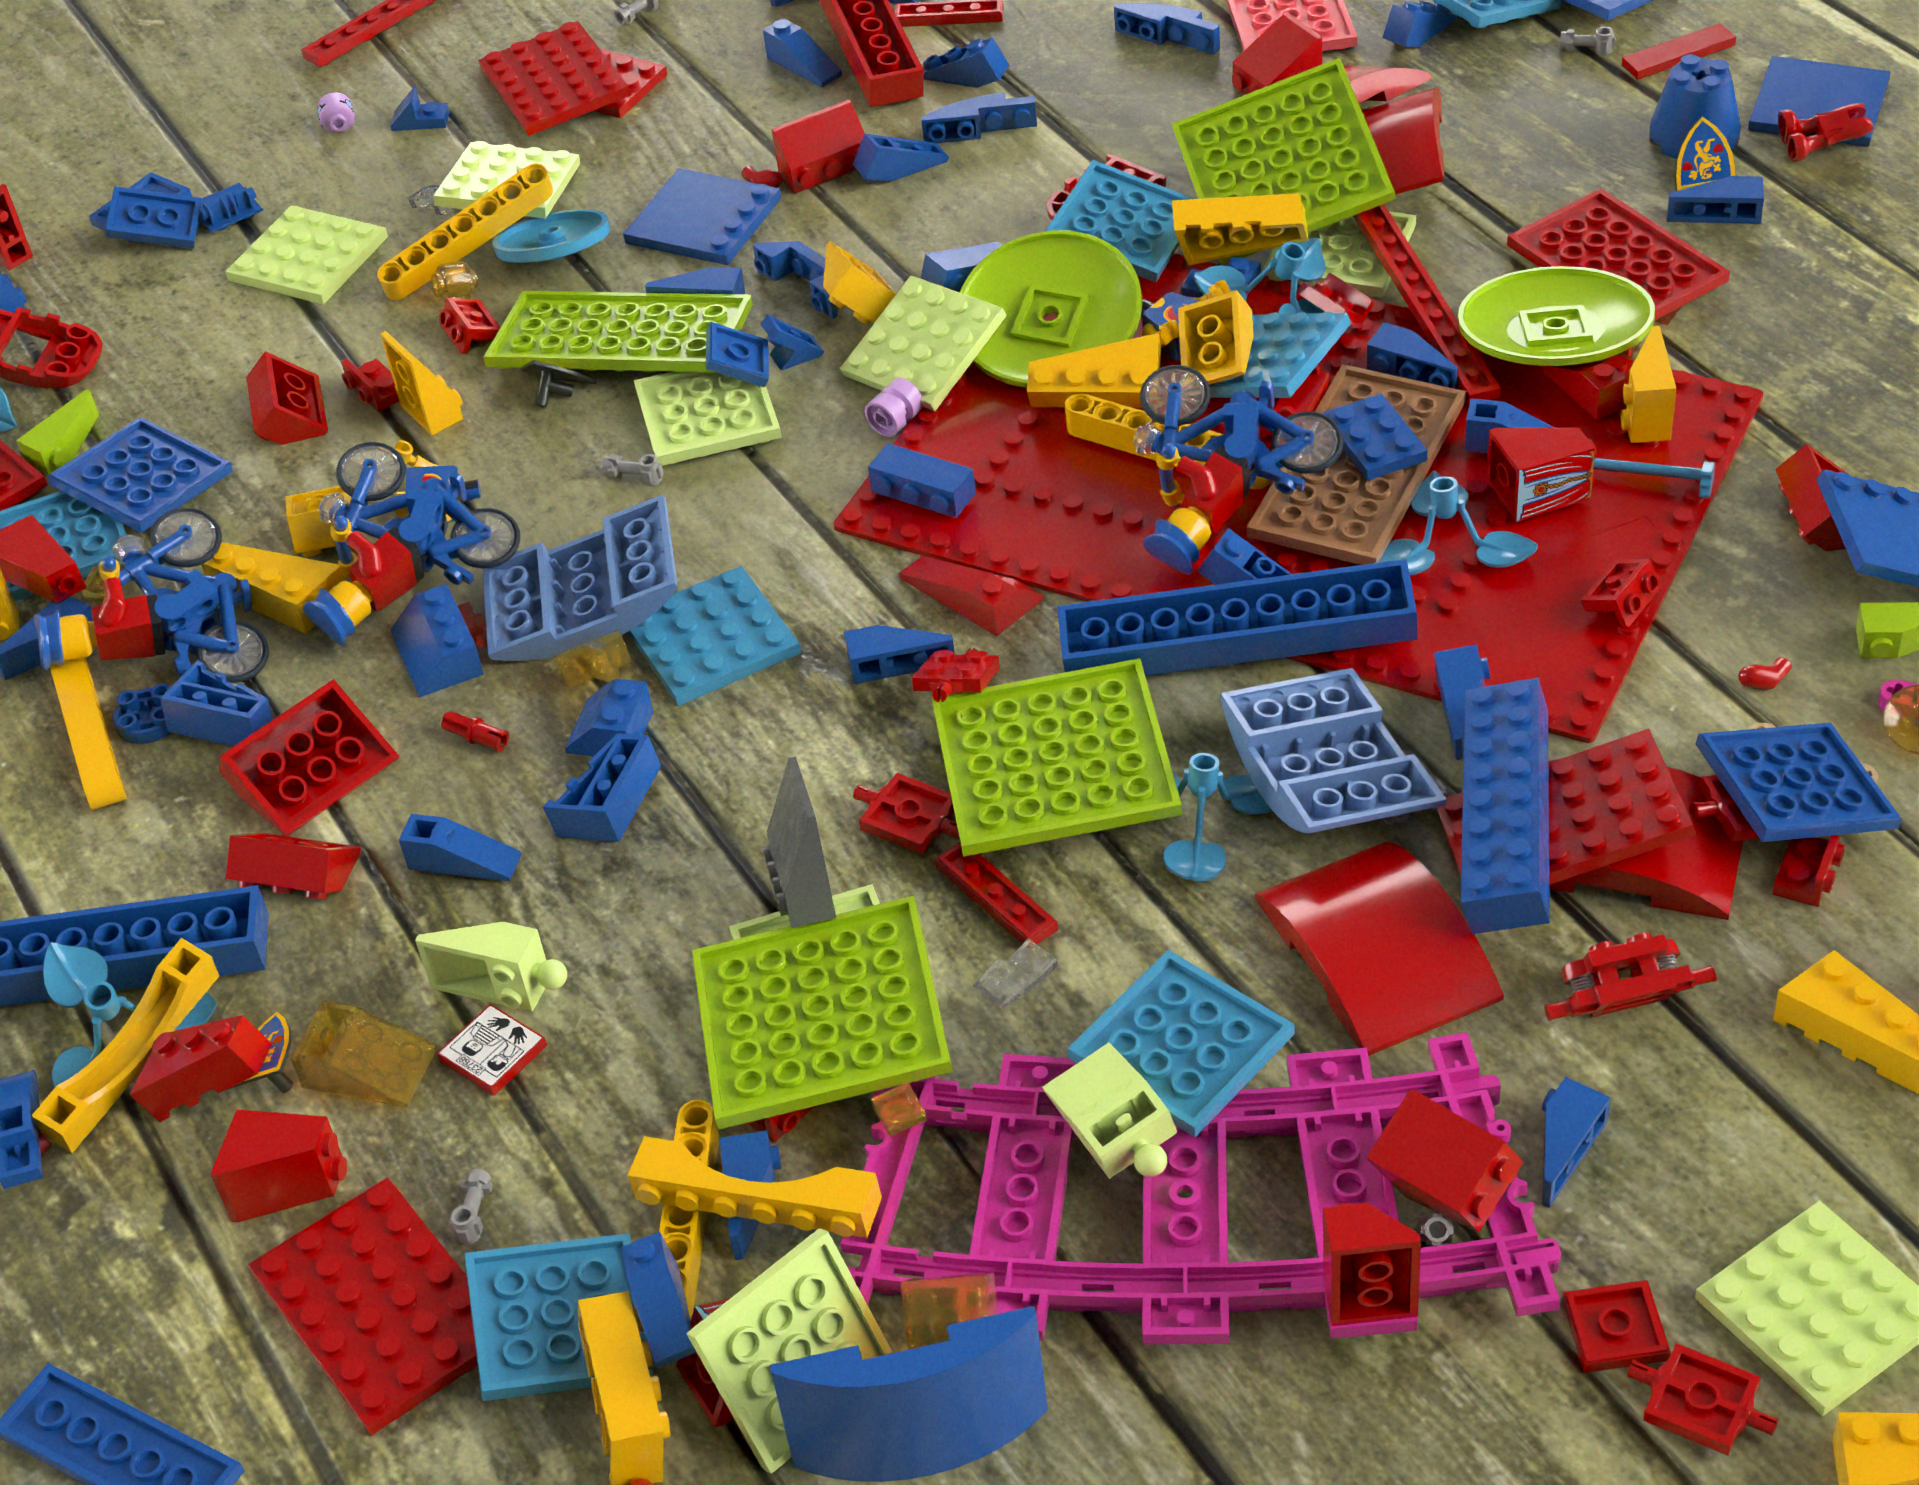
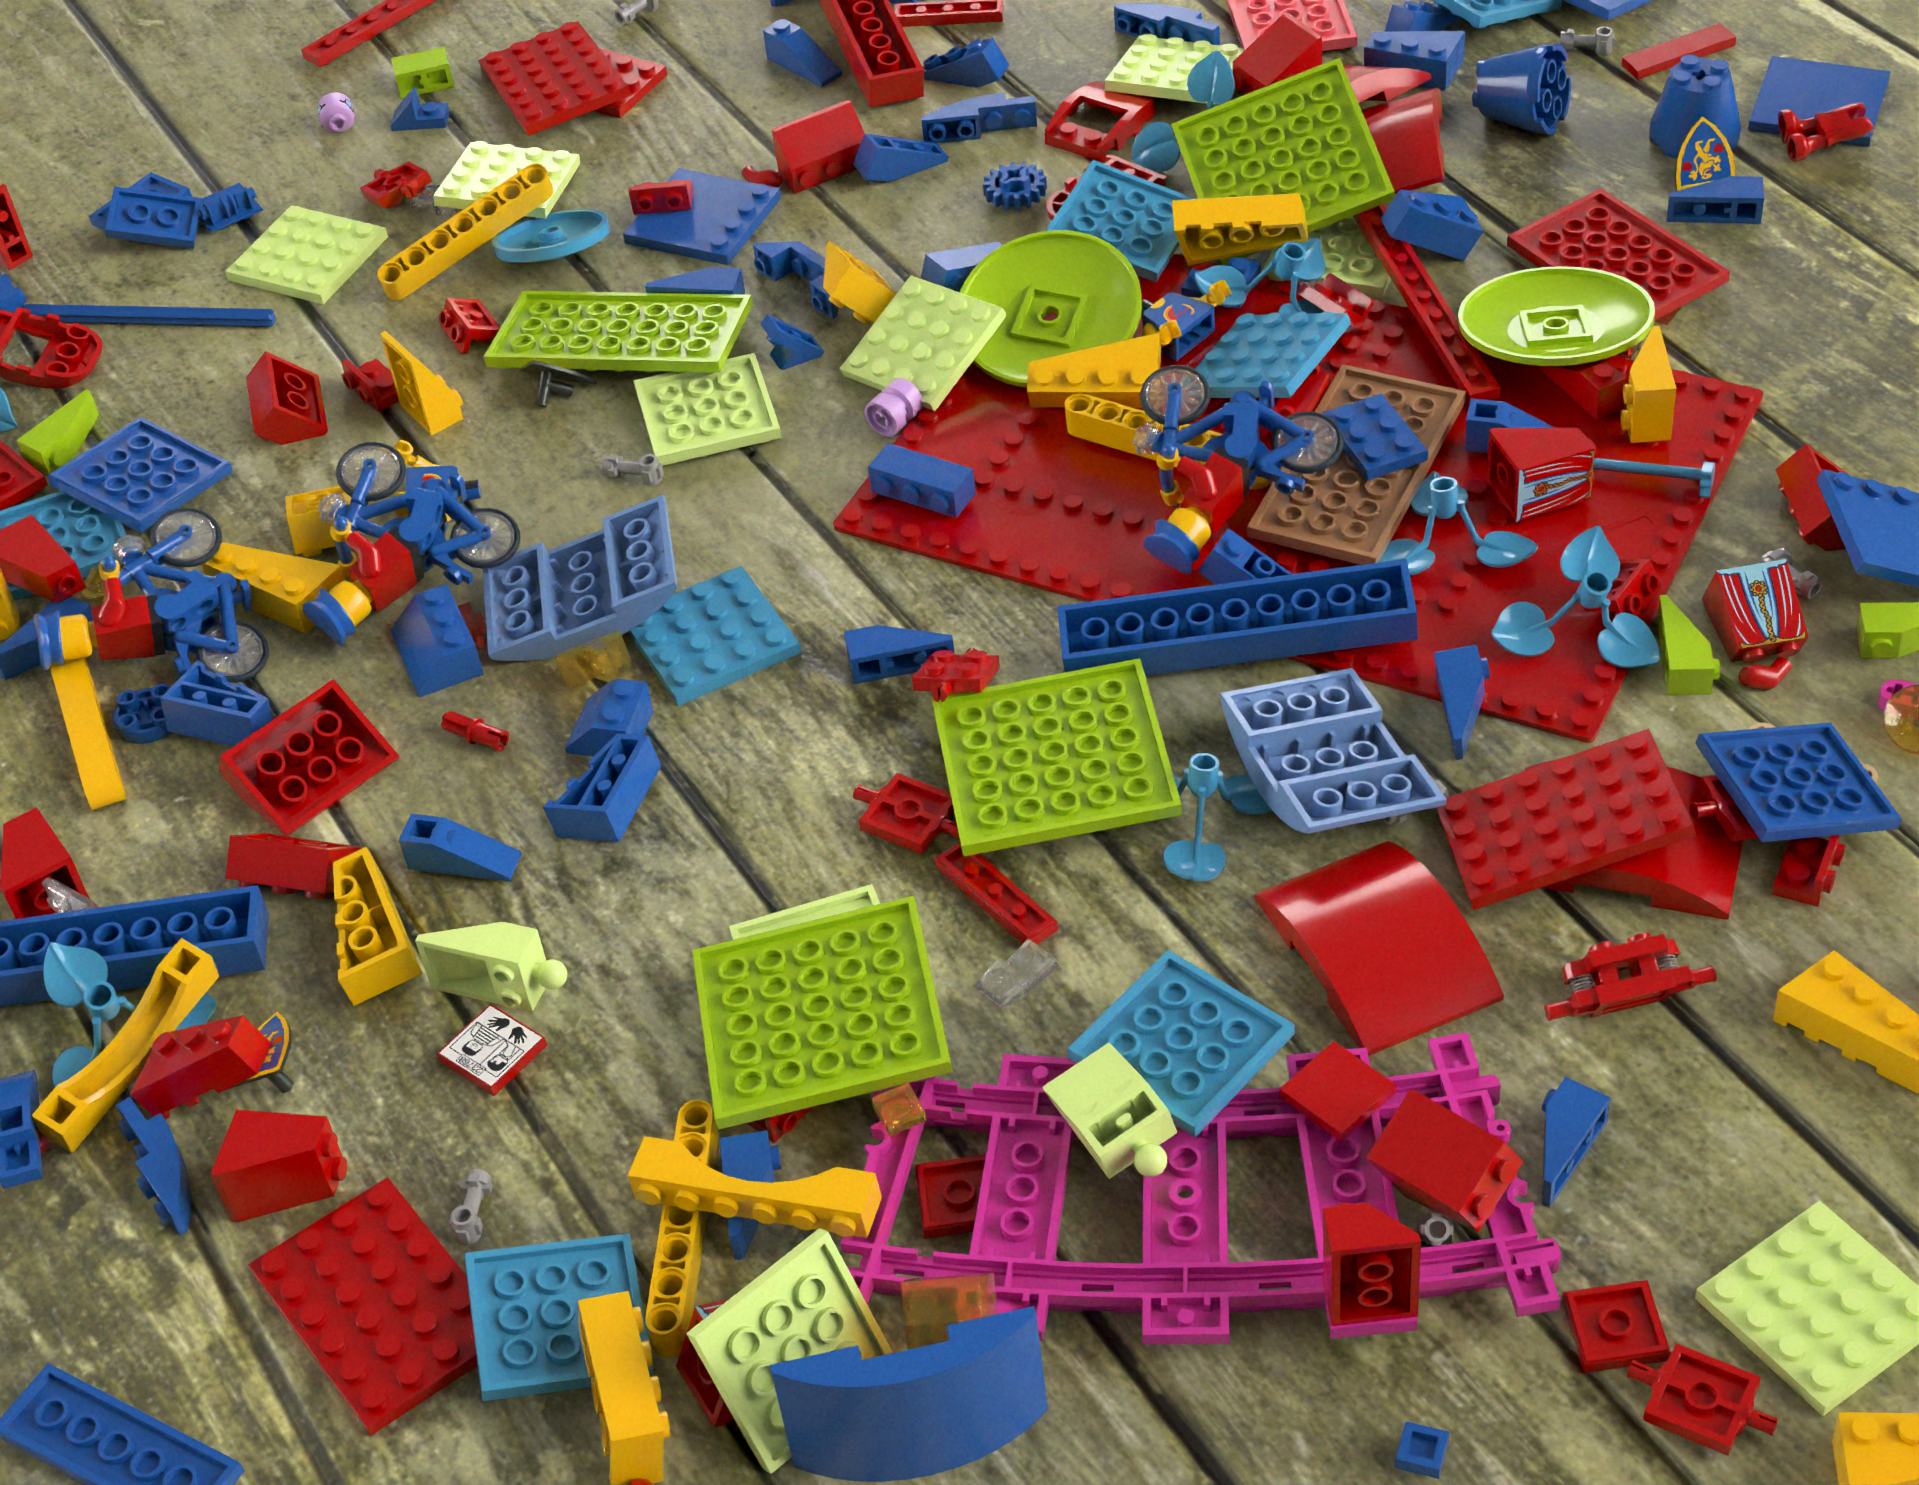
(28, 858): none -> red slope
(64, 898): none -> clear slope
(157, 315): none -> blue axle
(159, 1163): none -> blue slope
(361, 1055): clear yellow slope -> none
(371, 935): none -> yellow wedge
(393, 185): none -> red plate
(424, 70): none -> lime hinge
(454, 281): clear yellow head -> none
(659, 1298): blue slope -> none
(661, 196): none -> red bracket
(737, 354): blue tile -> none
(796, 854): dark grey slope -> none
(949, 1194): none -> red tile
(977, 595): red wedge -> none
(1015, 186): none -> blue gear
(1093, 143): none -> red slope
(1162, 66): none -> yellowish green plate
(1208, 81): none -> dark azure plant
(1216, 336): yellow slope -> none
(1337, 1091): none -> red tile
(1407, 355): blue slope -> none
(1422, 1450): none -> blue plate
(1427, 51): none -> blue wedge
(1433, 222): none -> blue wedge
(1505, 807): blue brick -> none
(1525, 88): none -> blue cone
(1594, 563): none -> dark azure plant
(1685, 653): none -> lime slope
(1756, 611): none -> red slope
(1805, 583): none -> light grey bar

